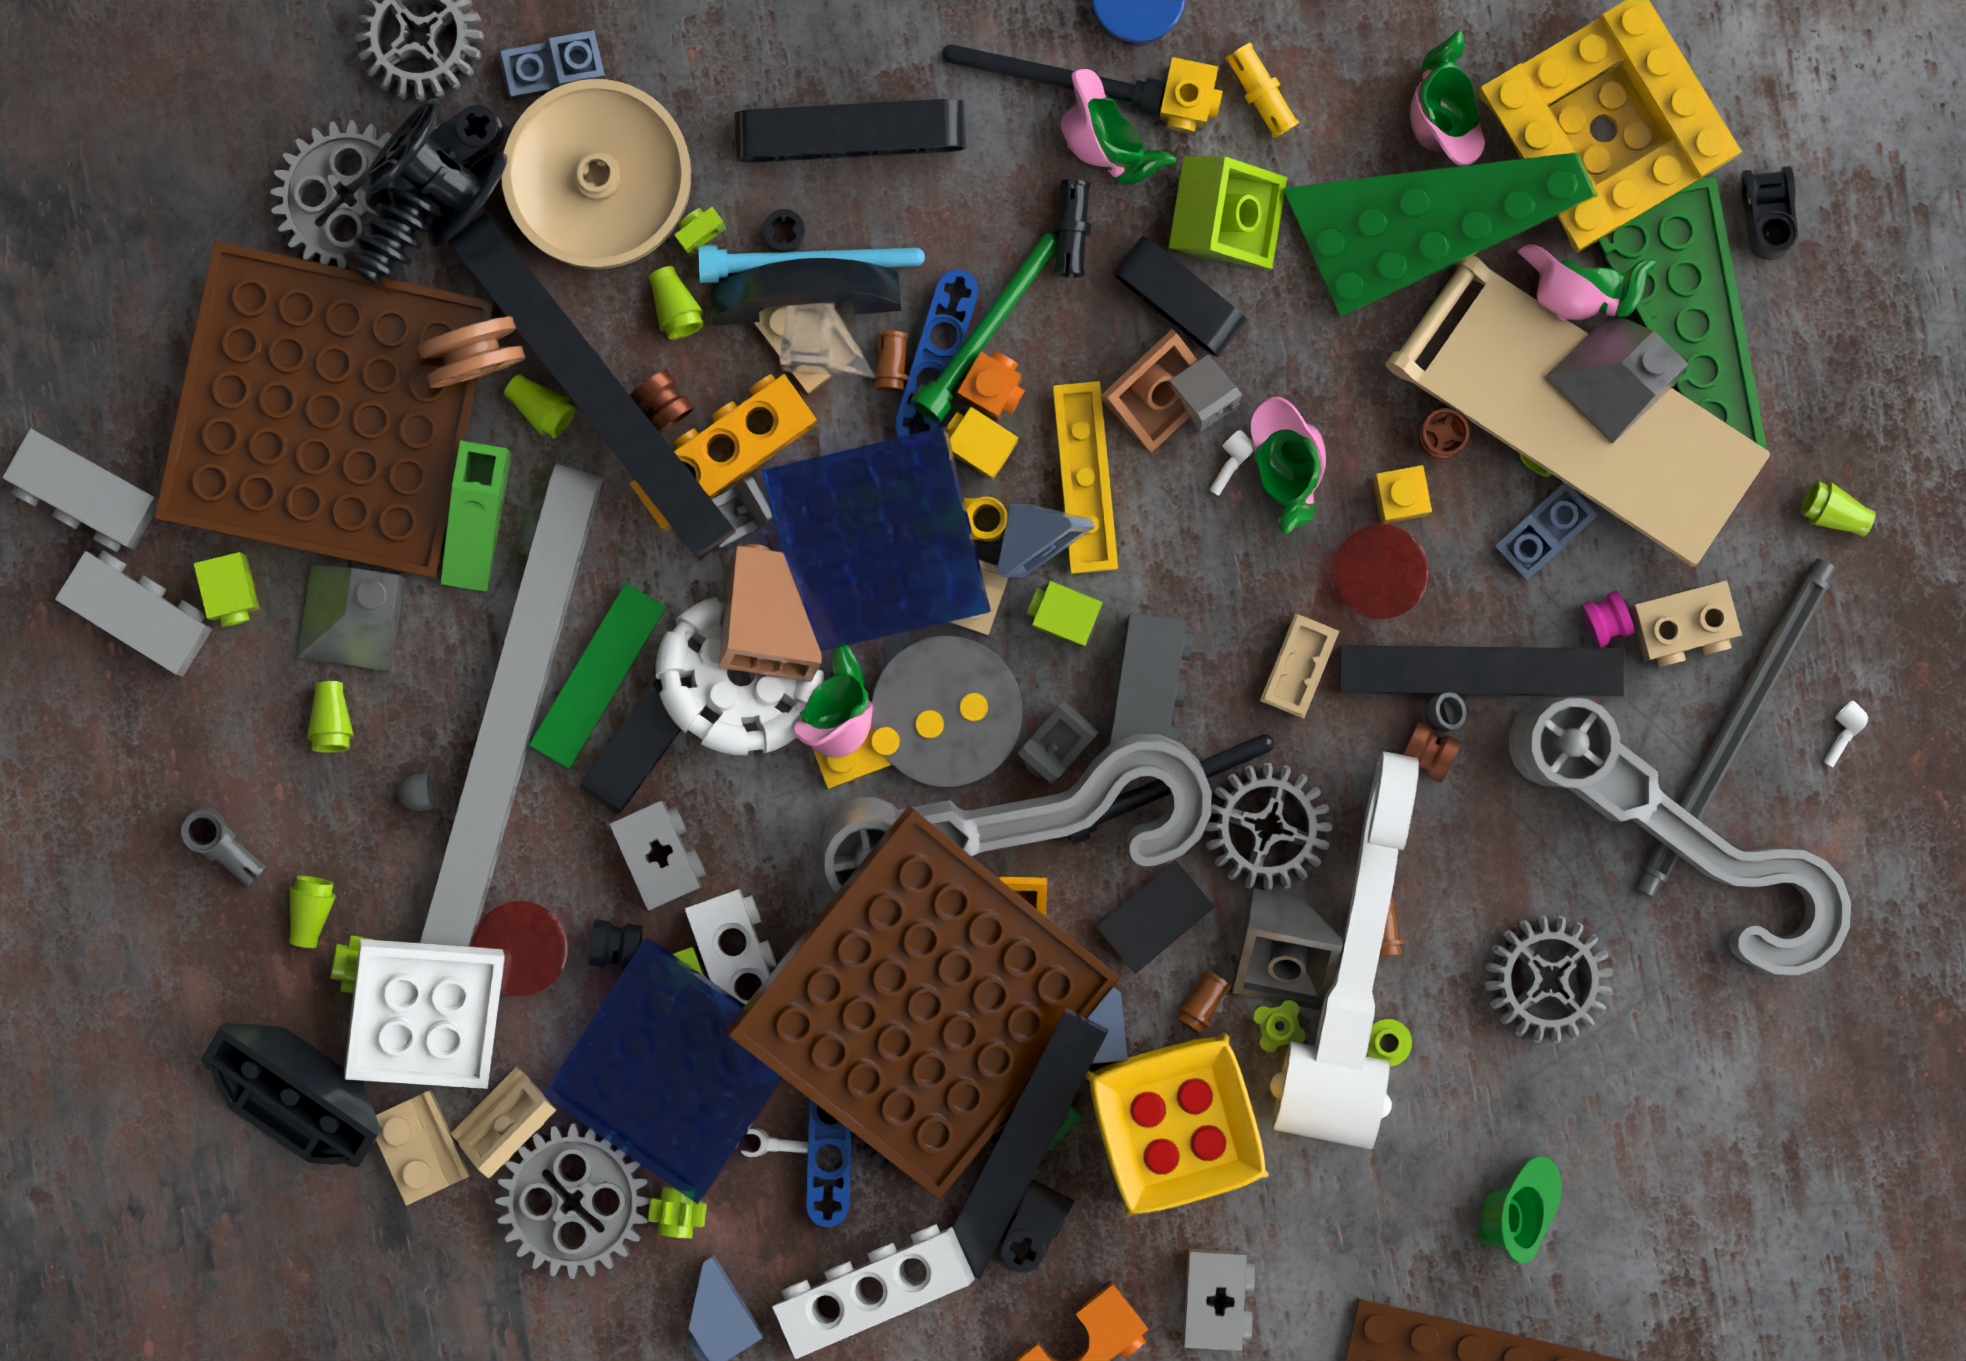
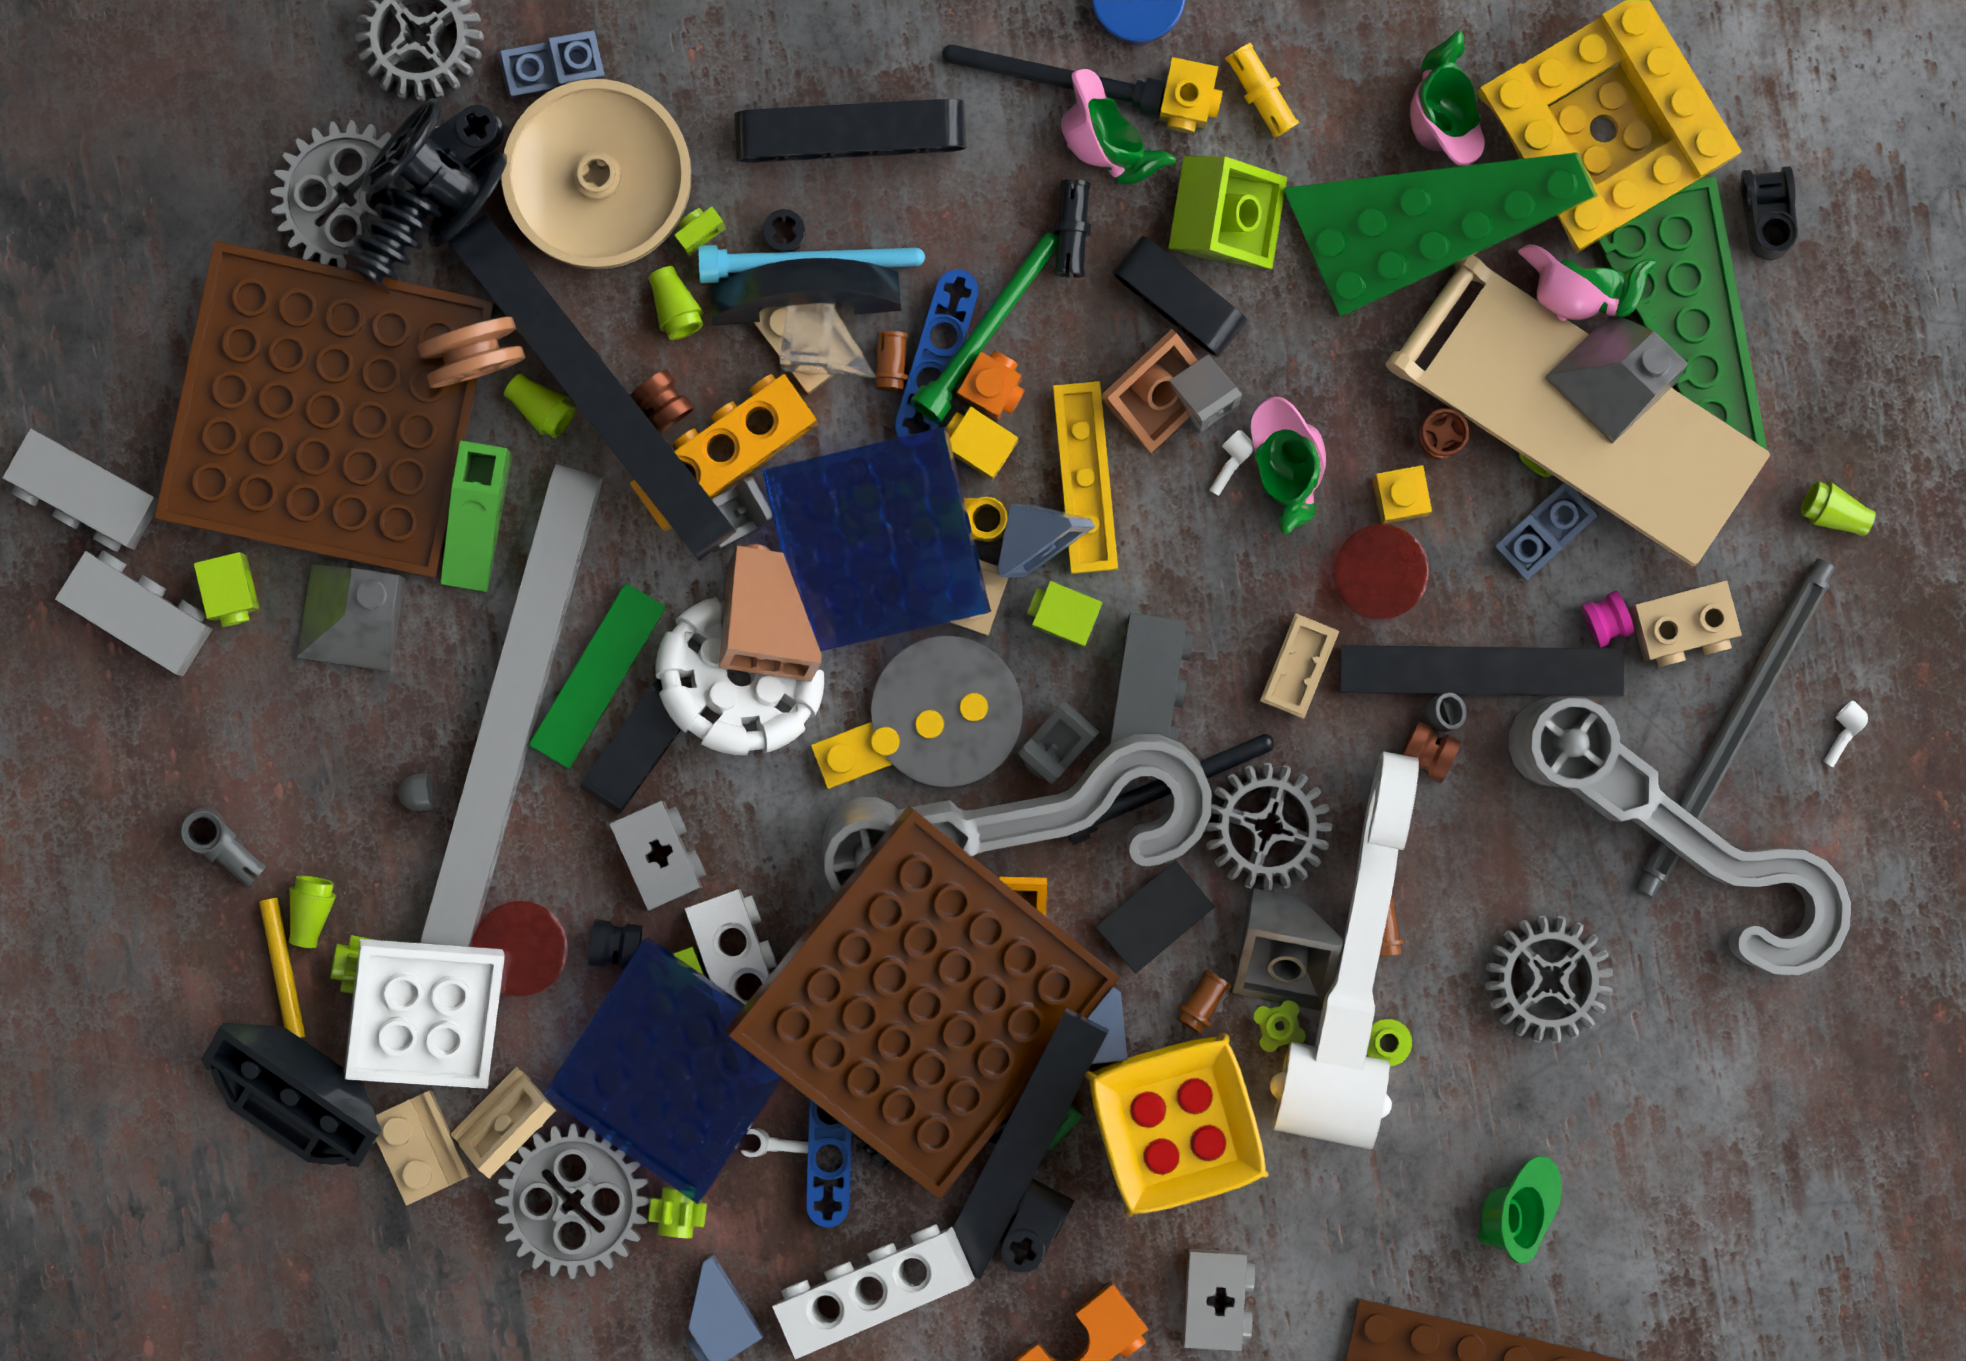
(282, 966): none -> yellow bar
(329, 719): lime cone -> none
(840, 709): green hair -> none

